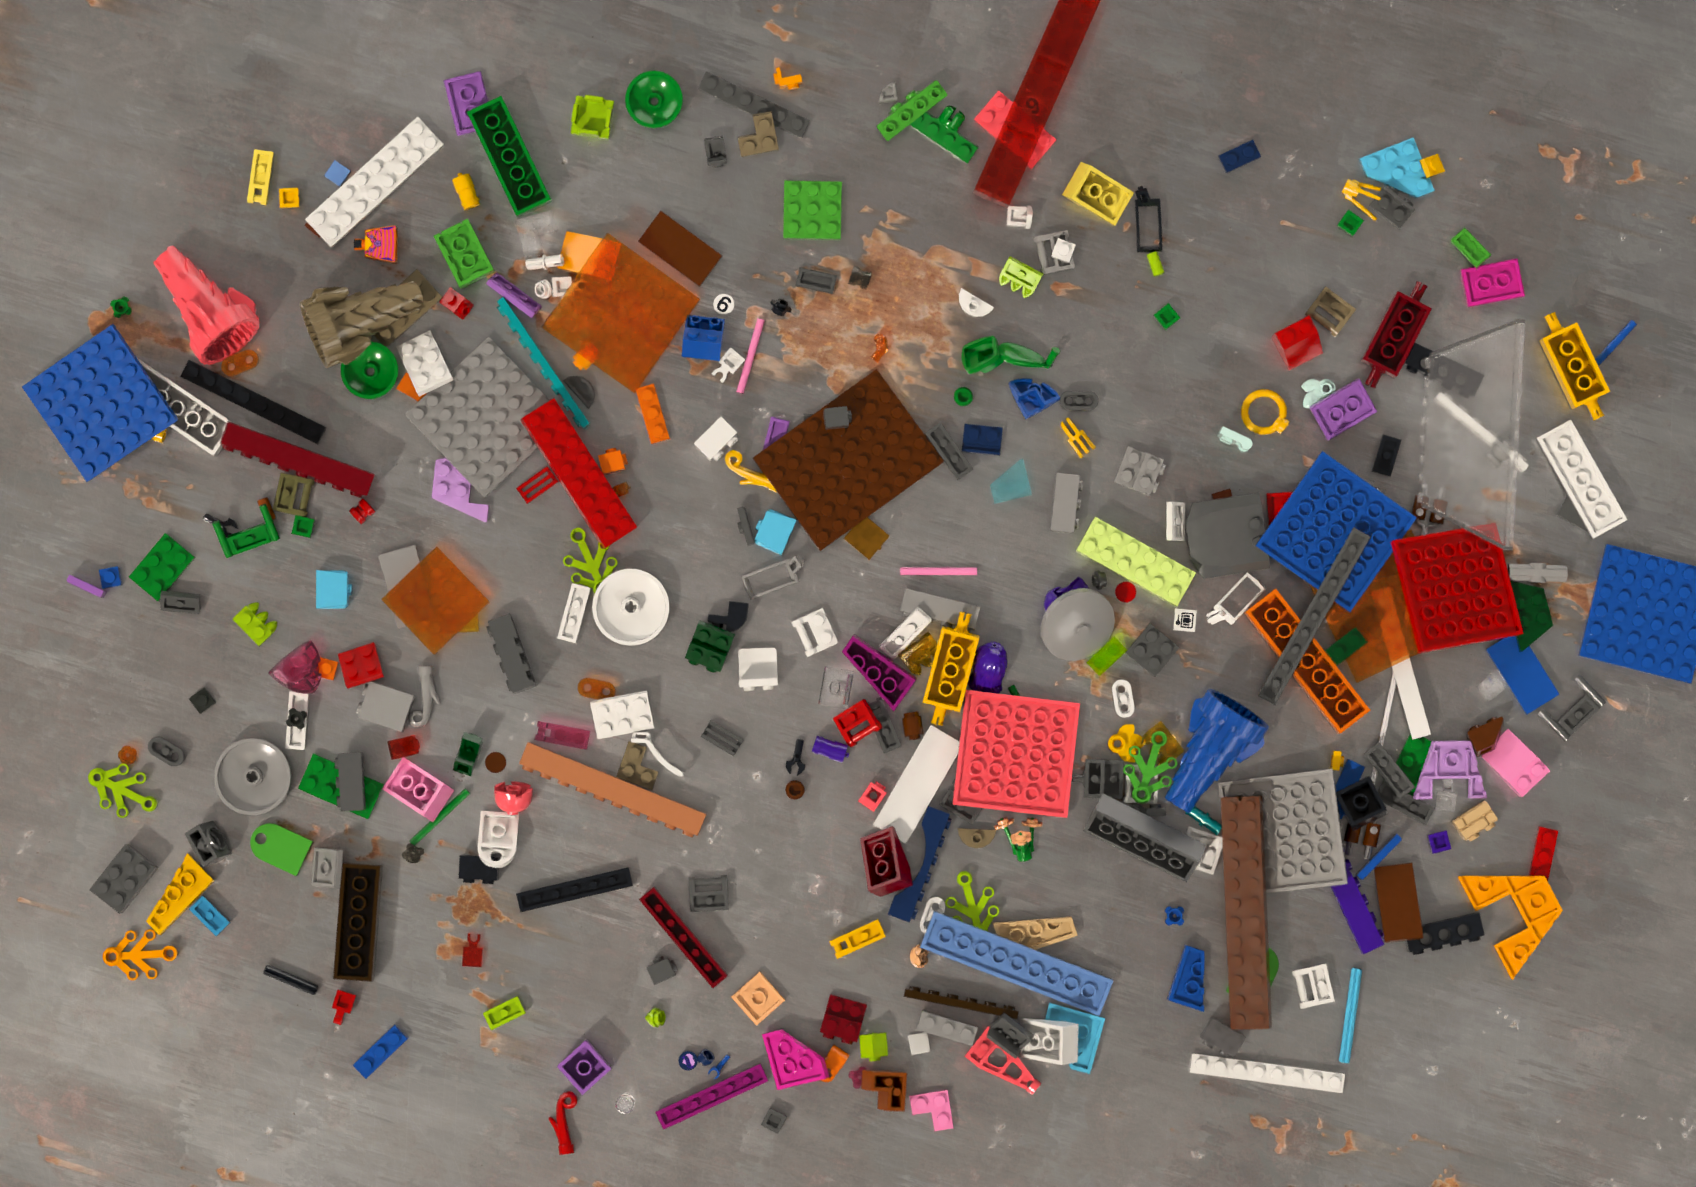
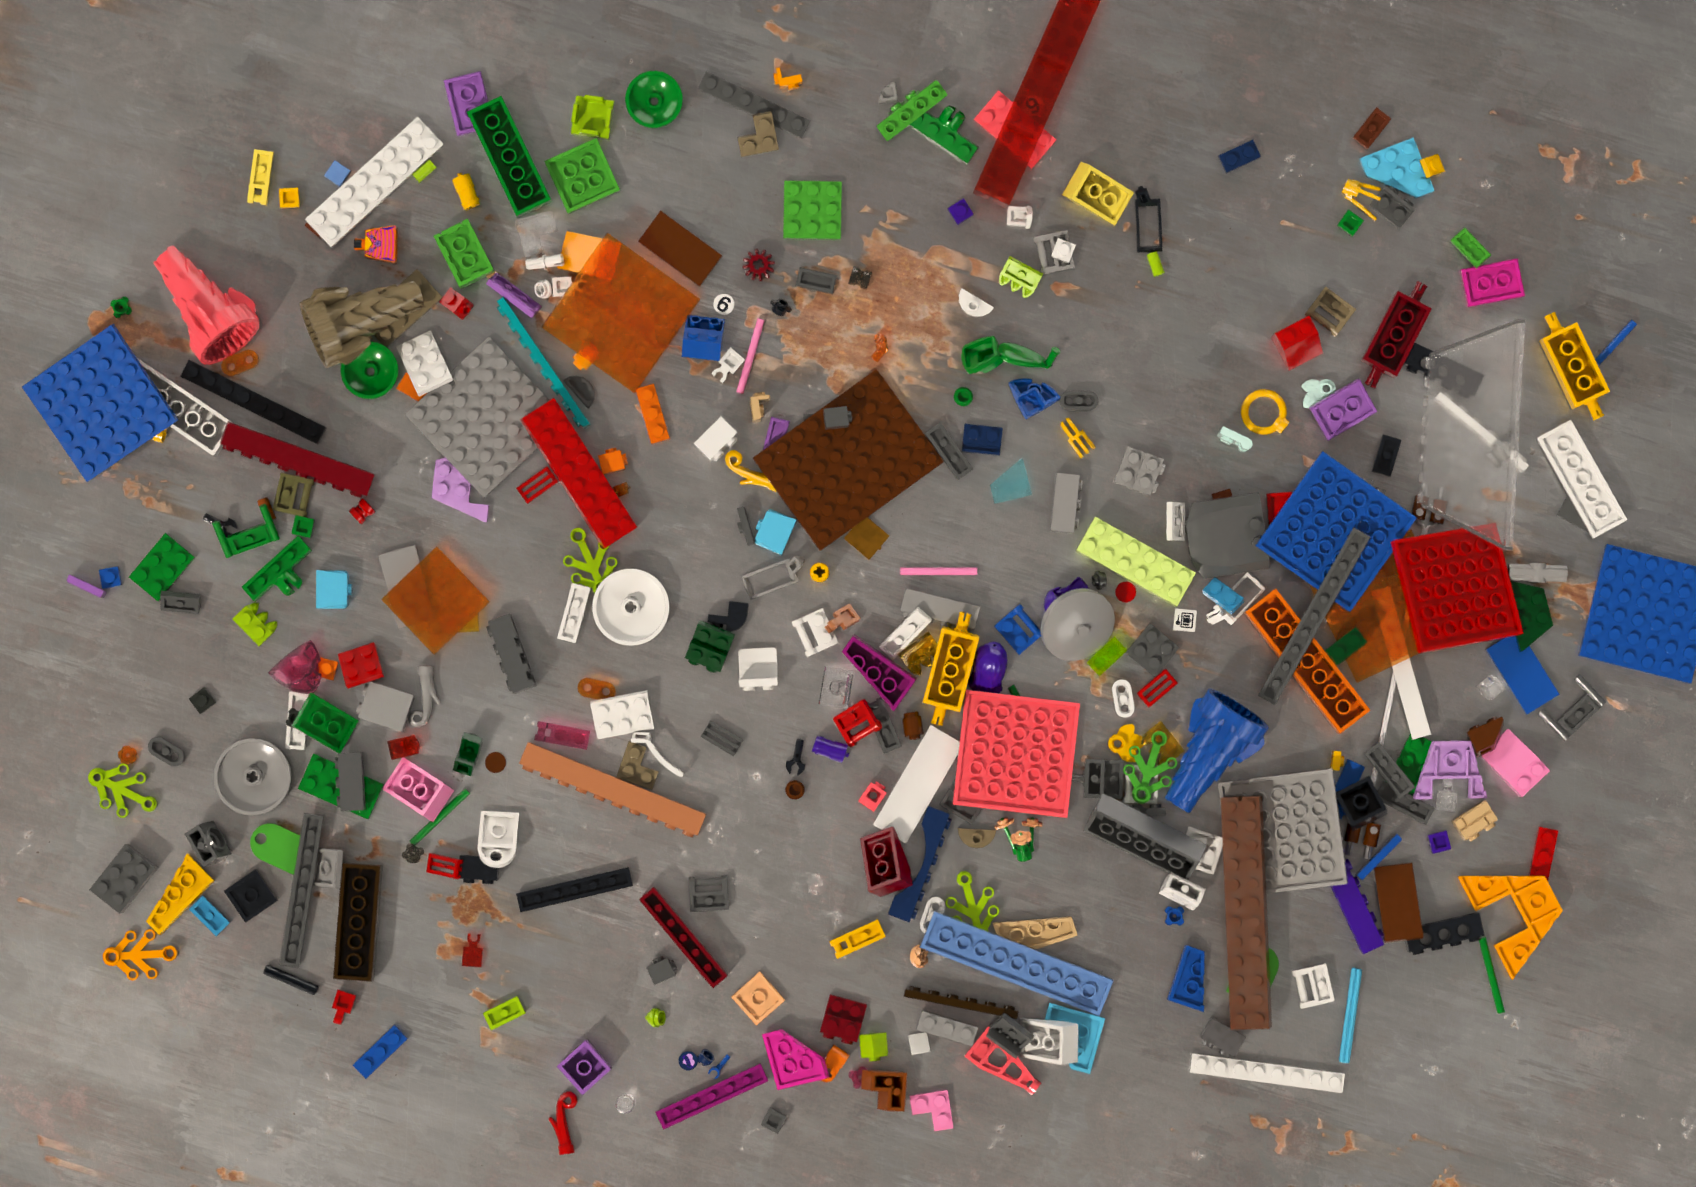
(250, 895): none -> black plate
(279, 571): none -> green plate
(301, 890): none -> dark grey plate
(325, 723): none -> green plate
(421, 173): none -> lime piece
(456, 867): none -> red tile
(513, 797): coral cylinder -> none
(582, 175): none -> bright green plate
(715, 151): dark grey bracket -> none
(755, 259): none -> dark red gear
(757, 409): none -> tan bracket
(819, 572): none -> yellow piece
(843, 617): none -> nougat plate
(960, 211): none -> dark purple plate
(1013, 632): none -> blue plate
(1144, 698): none -> red tile
(1166, 316): green plate -> none
(1182, 891): none -> white brick
(1205, 820): teal pin -> none
(1223, 595): none -> dark azure plate
(1371, 128): none -> copper plate
(1491, 975): none -> green bar

